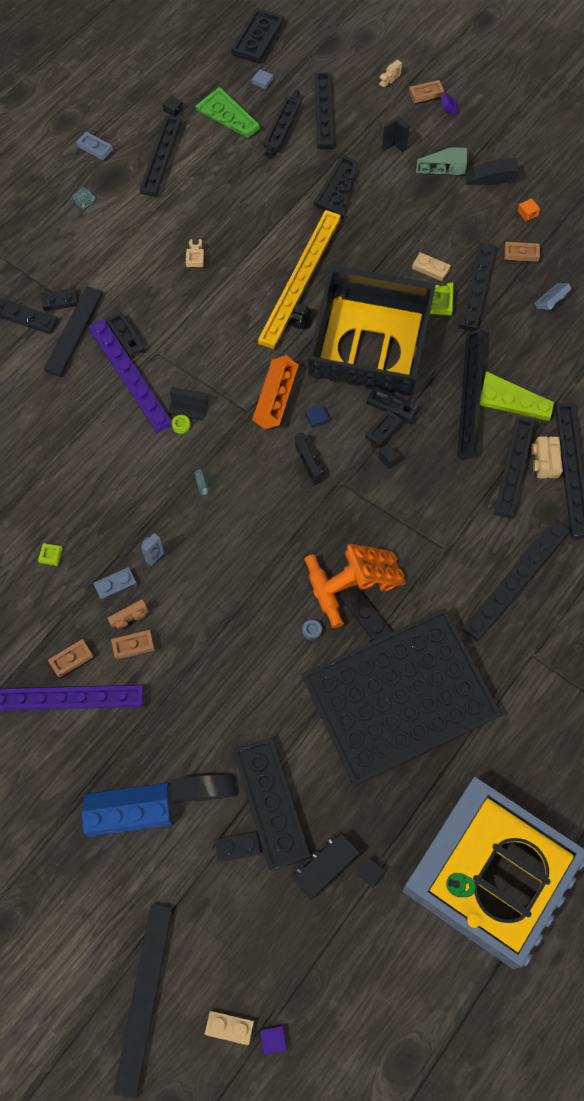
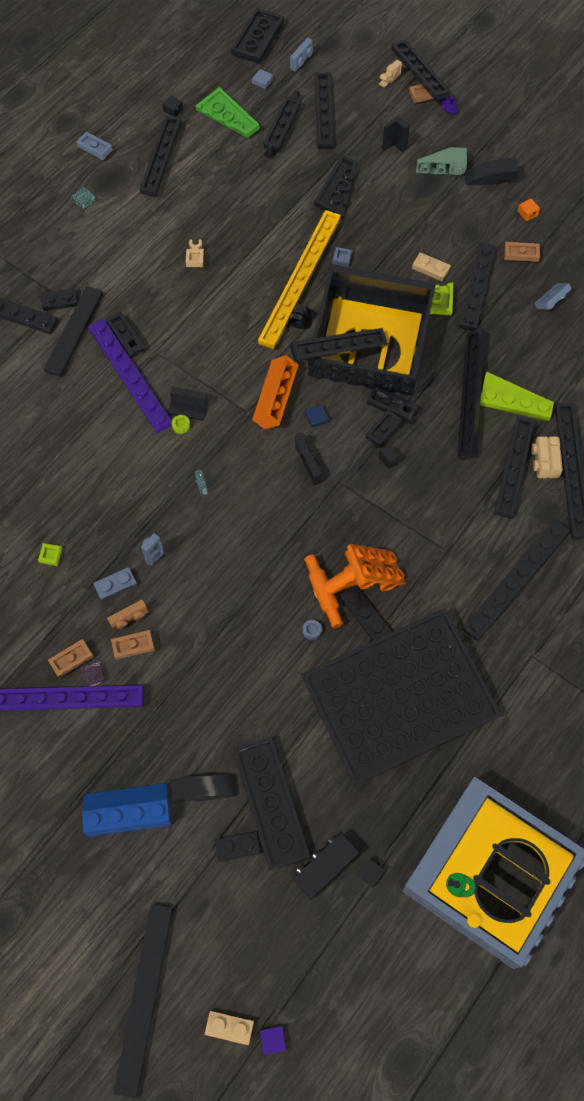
(92, 675): none -> clear purple plate
(301, 54): none -> sand blue plate
(338, 344): none -> black plate
(342, 257): none -> sand blue tile
(420, 70): none -> black plate

